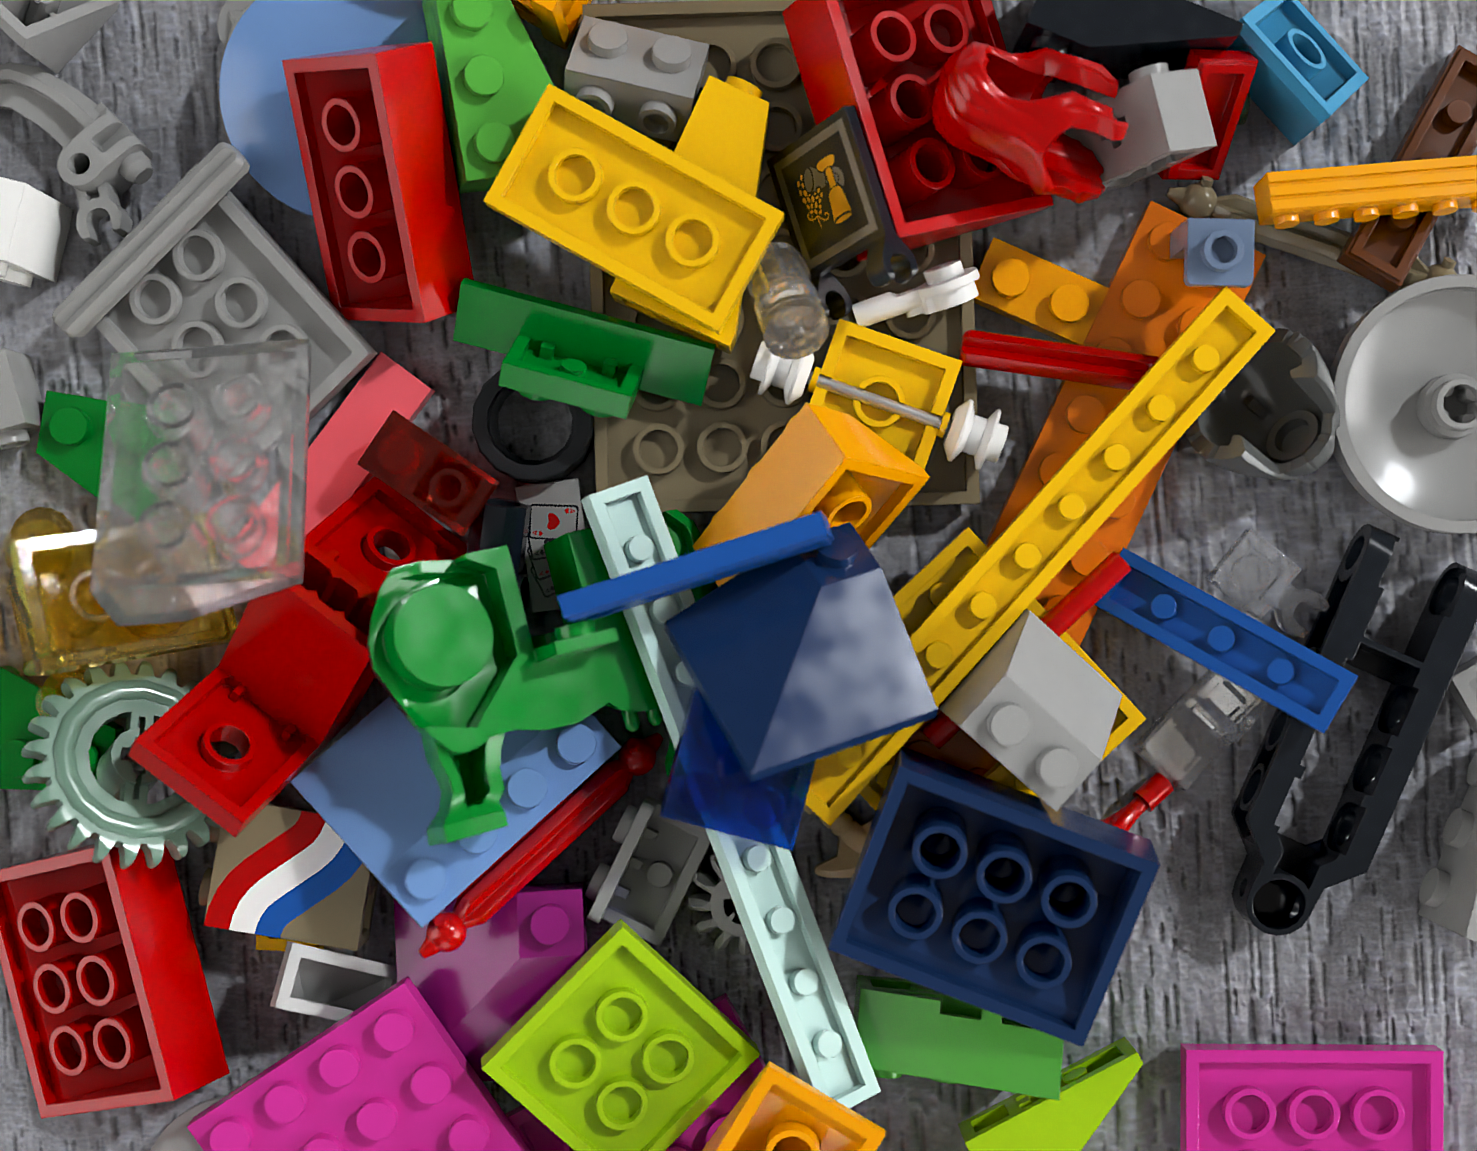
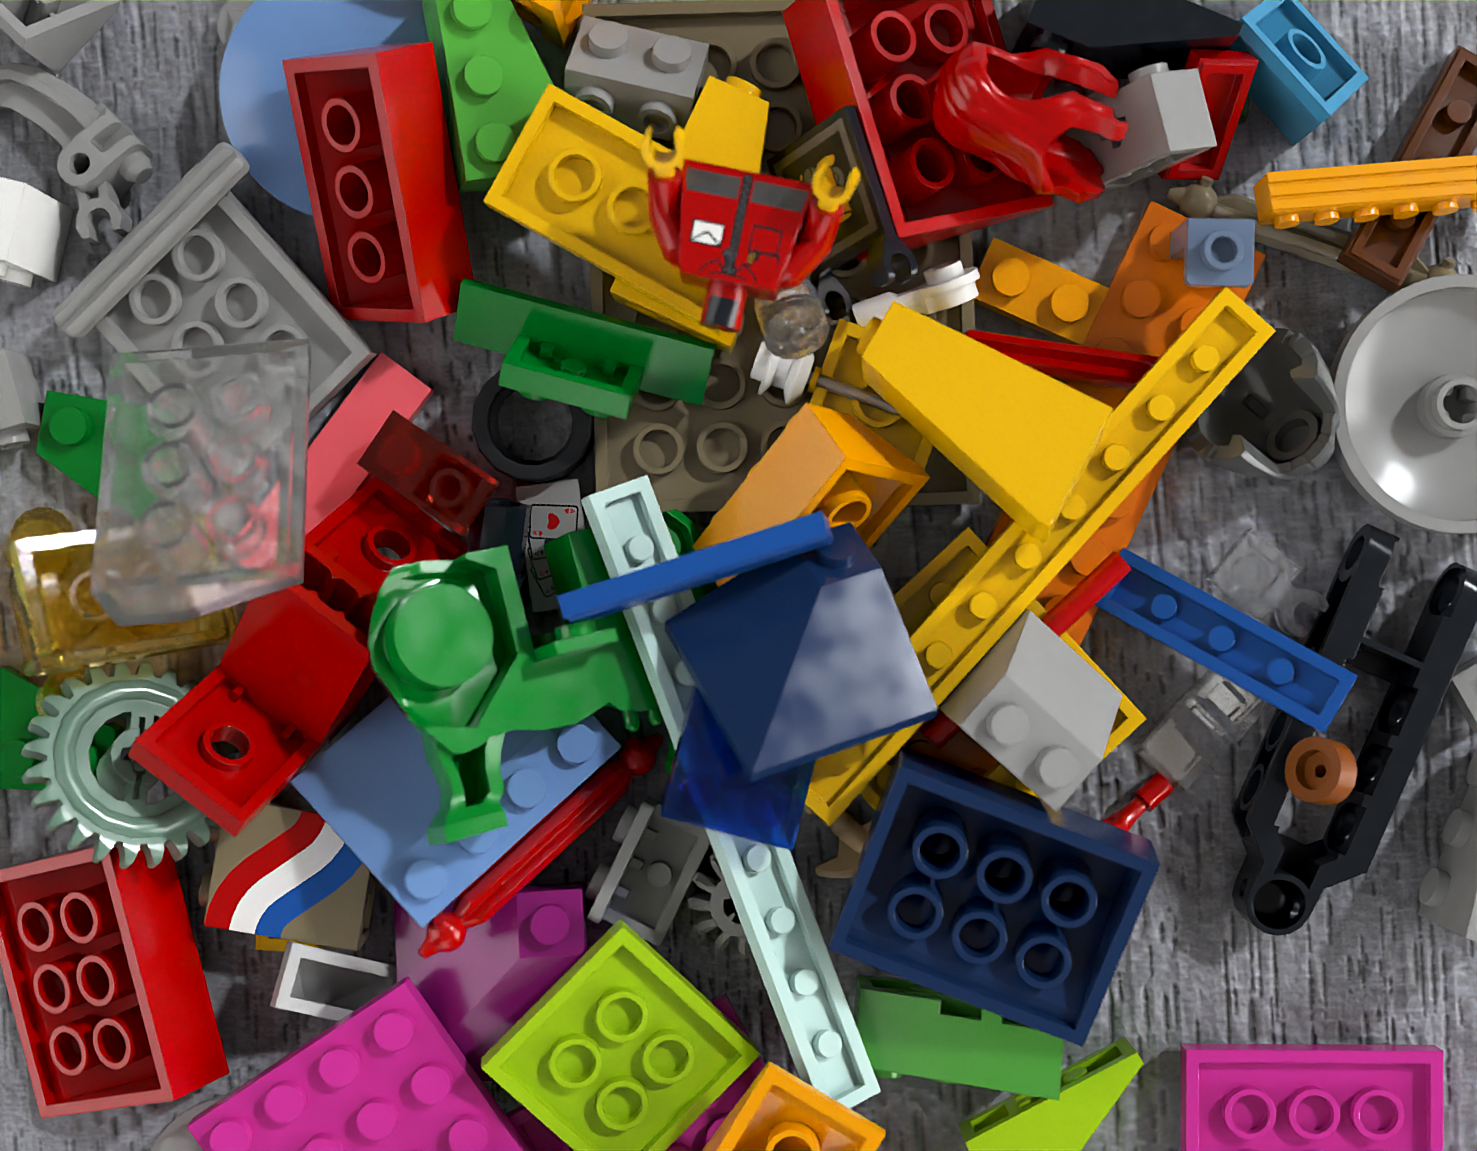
(739, 228): none -> red torso
(985, 412): none -> yellow slope
(1320, 771): none -> dark orange tile

